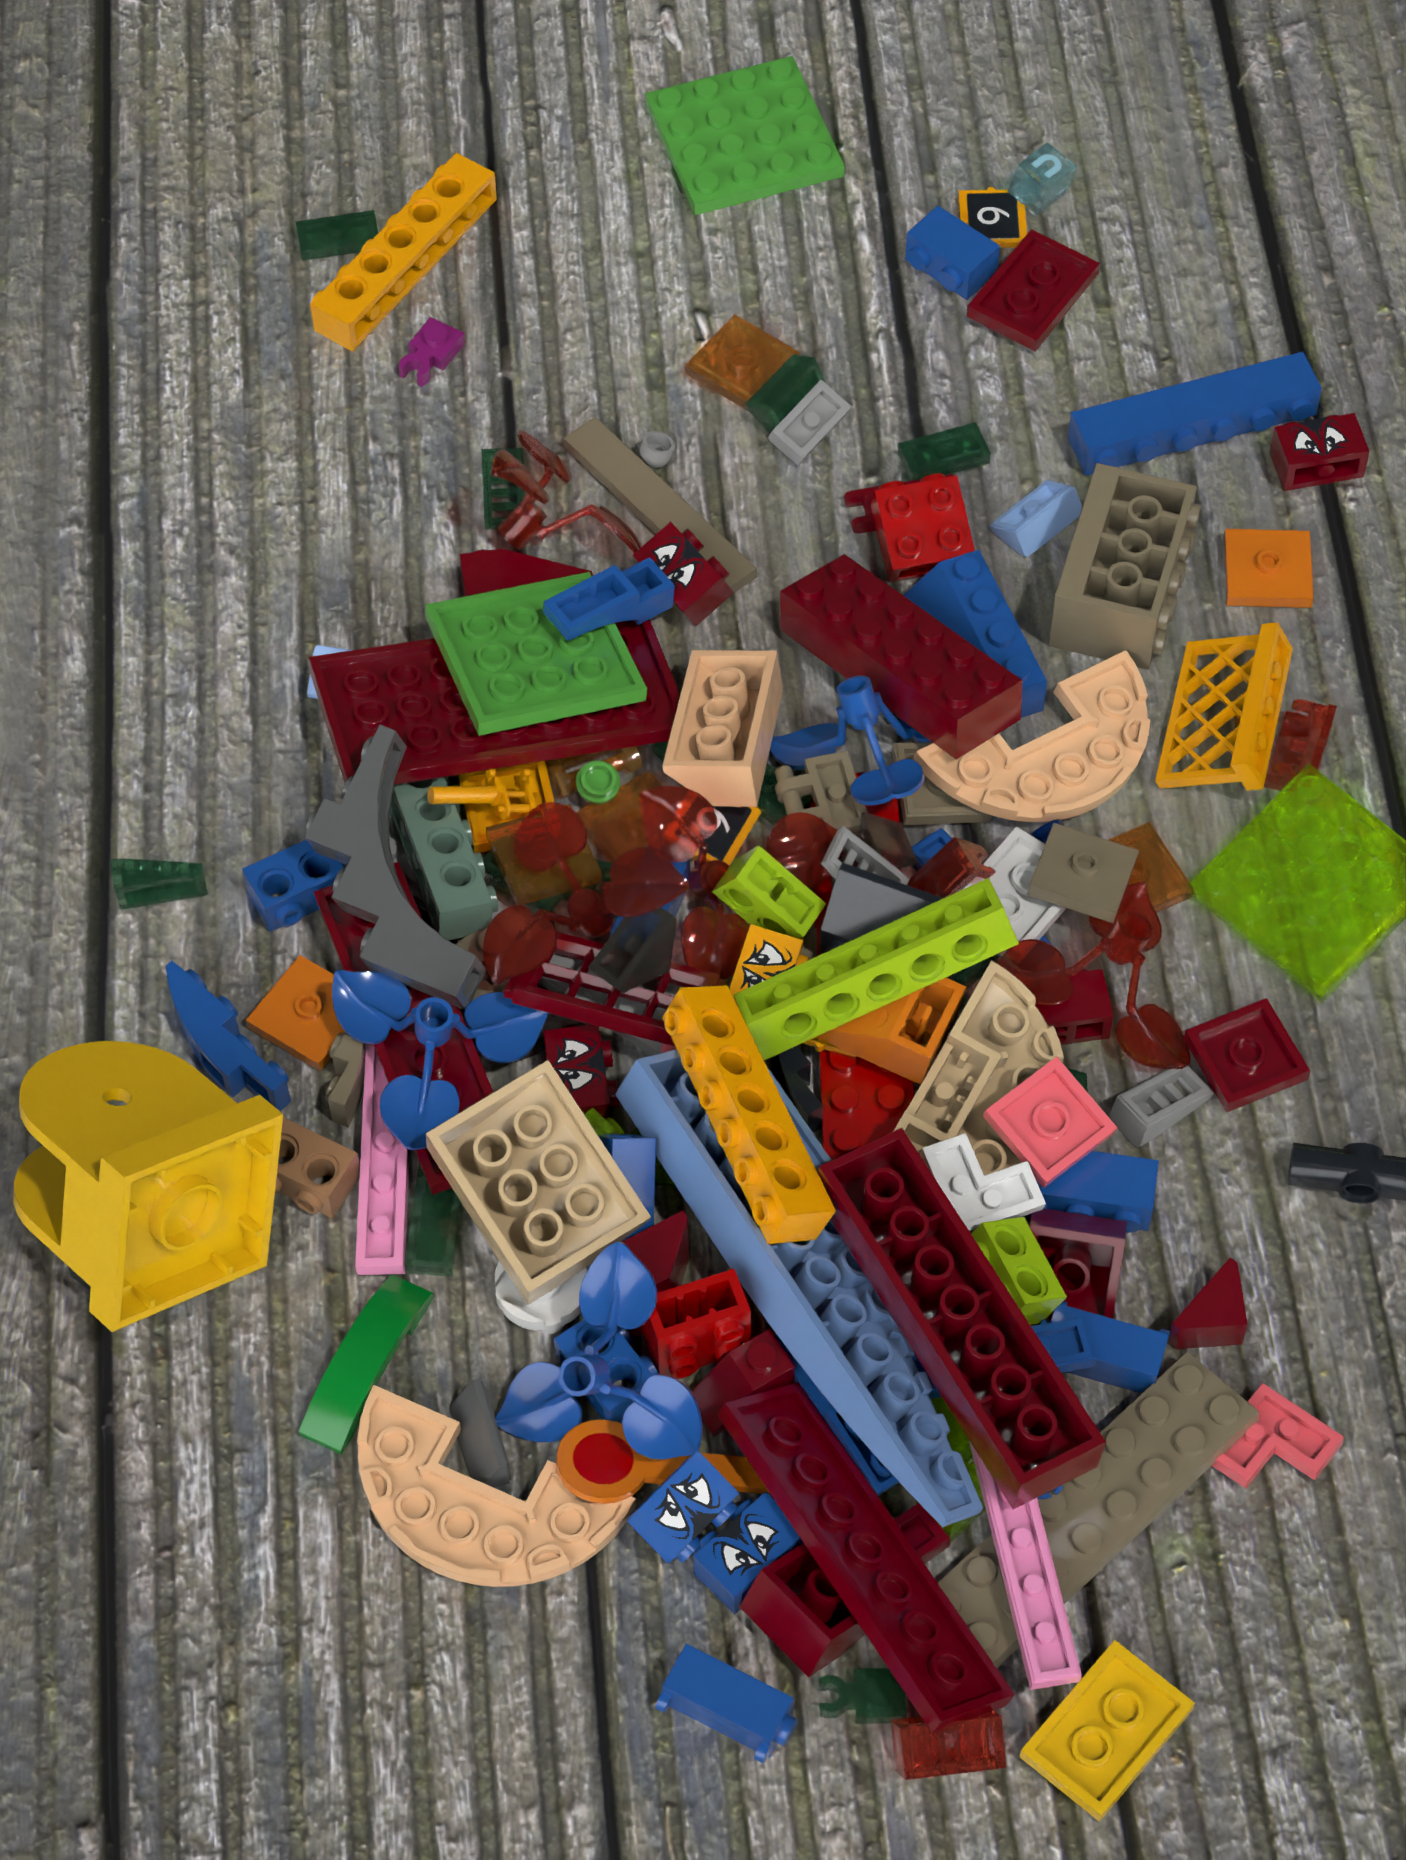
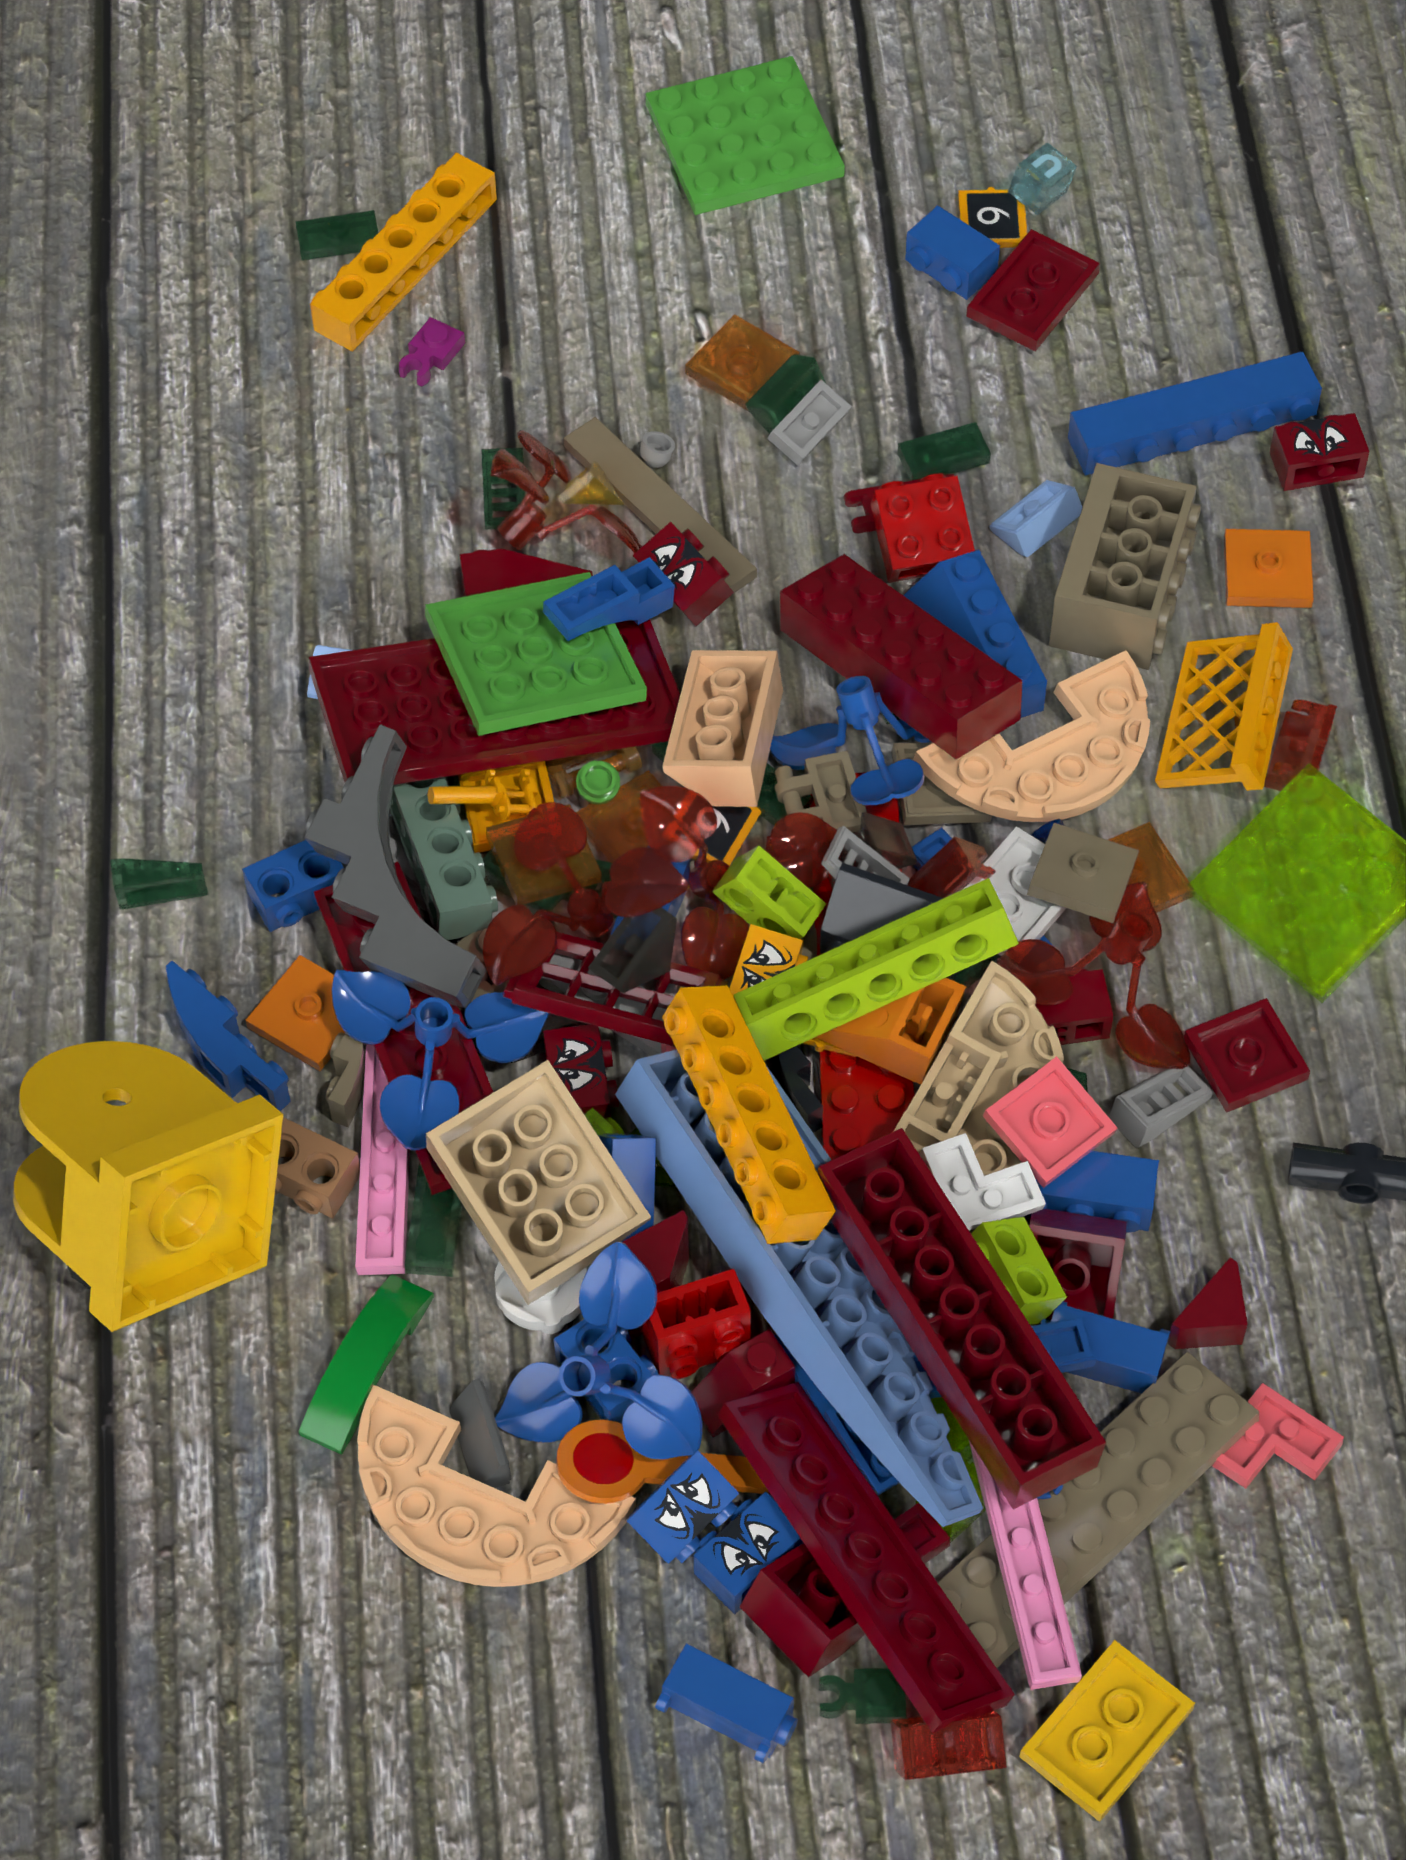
(590, 488): none -> clear yellow slope

